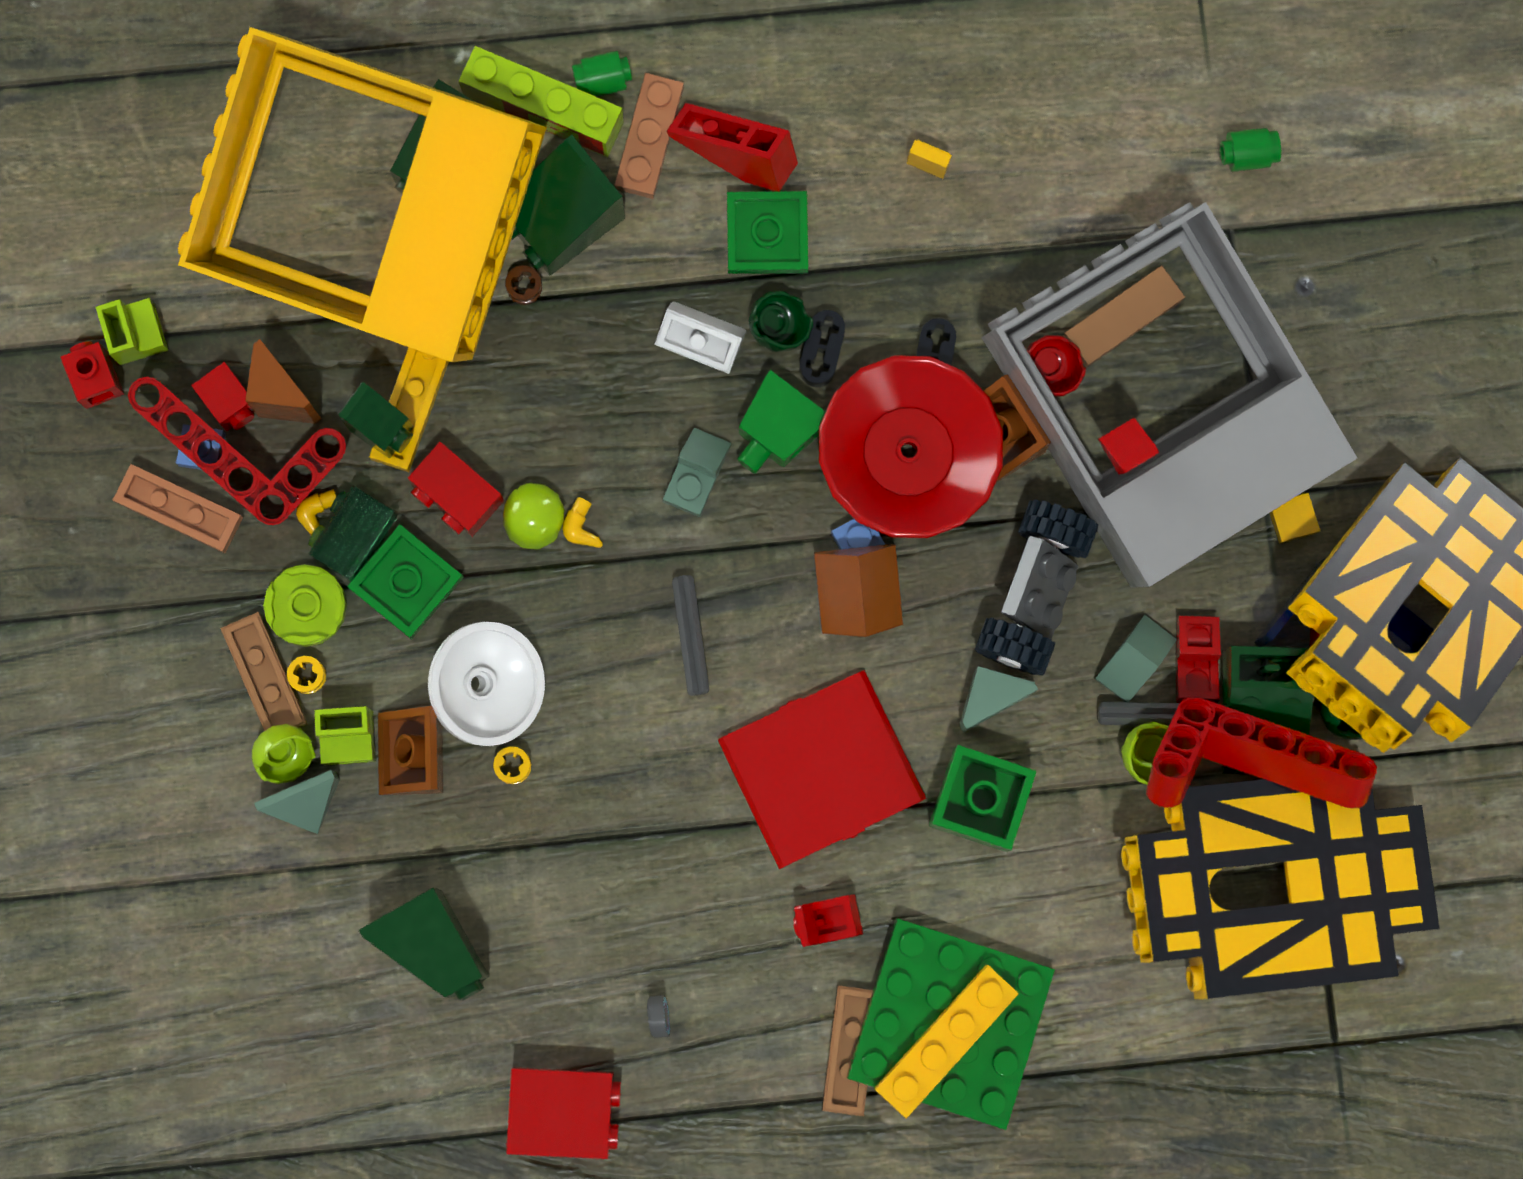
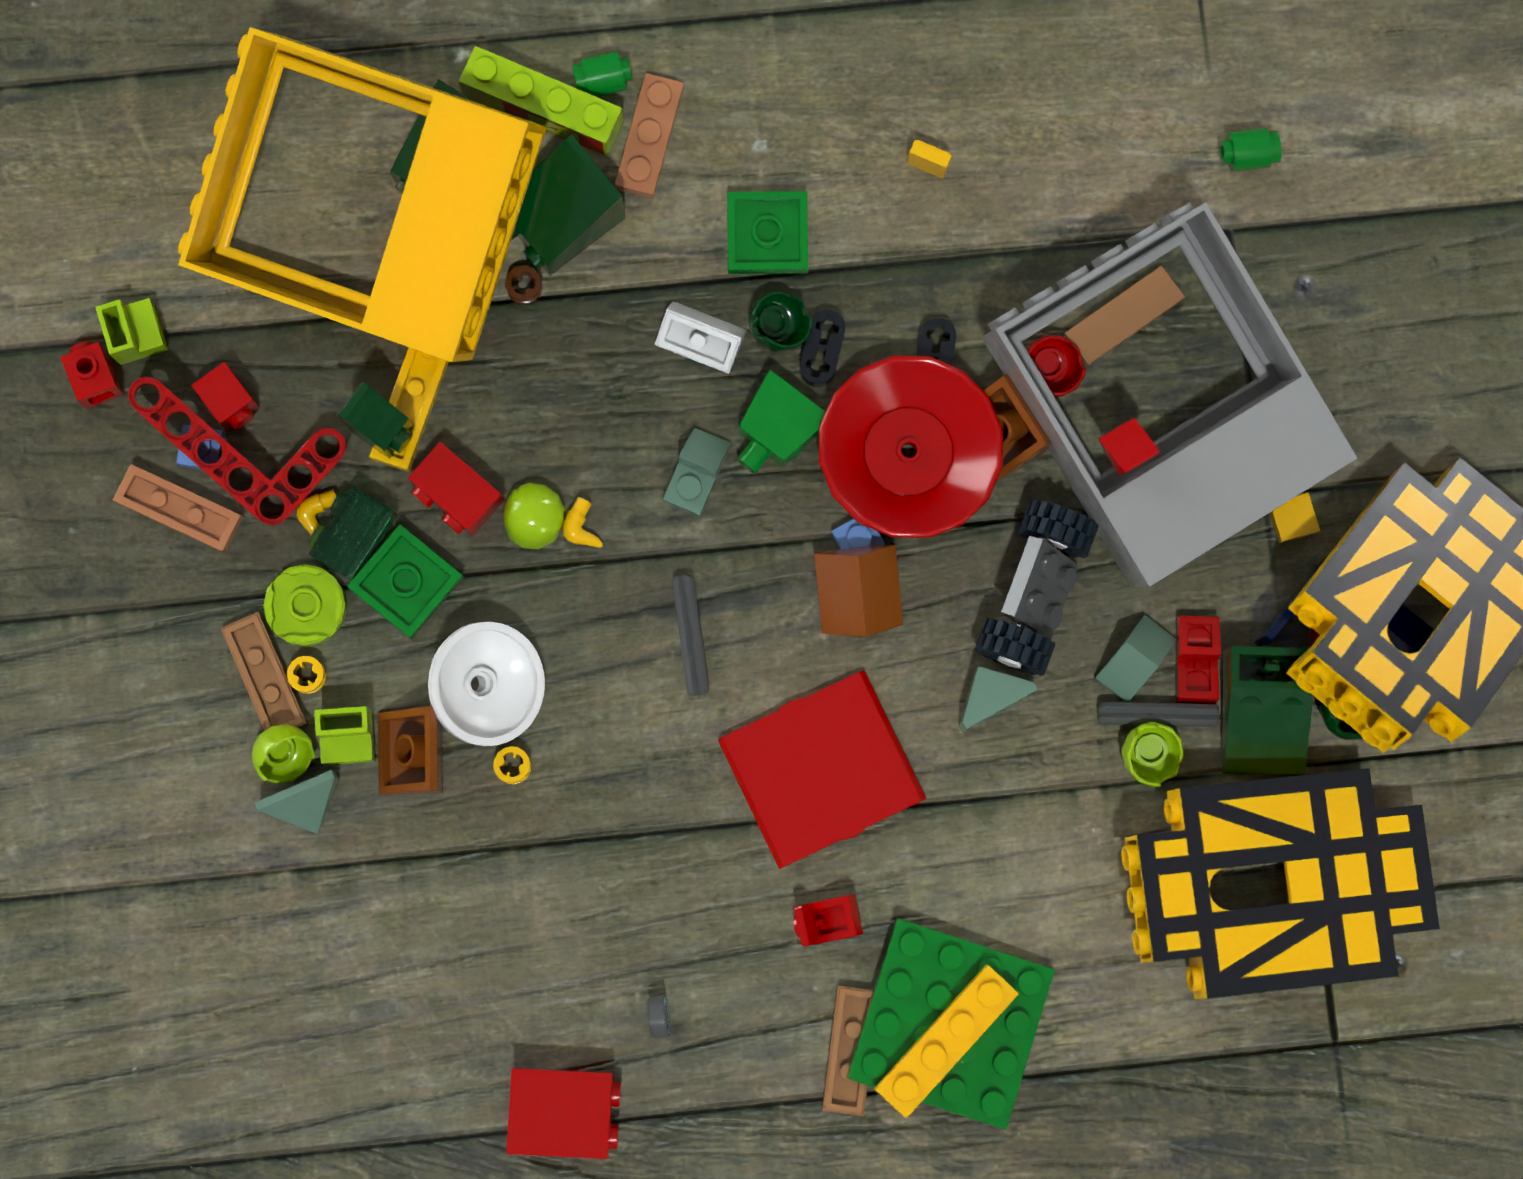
(273, 392): dark orange slope -> none
(430, 945): dark green slope -> none
(740, 146): red slope -> none
(982, 798): green brick -> none
(1257, 748): red beam -> none

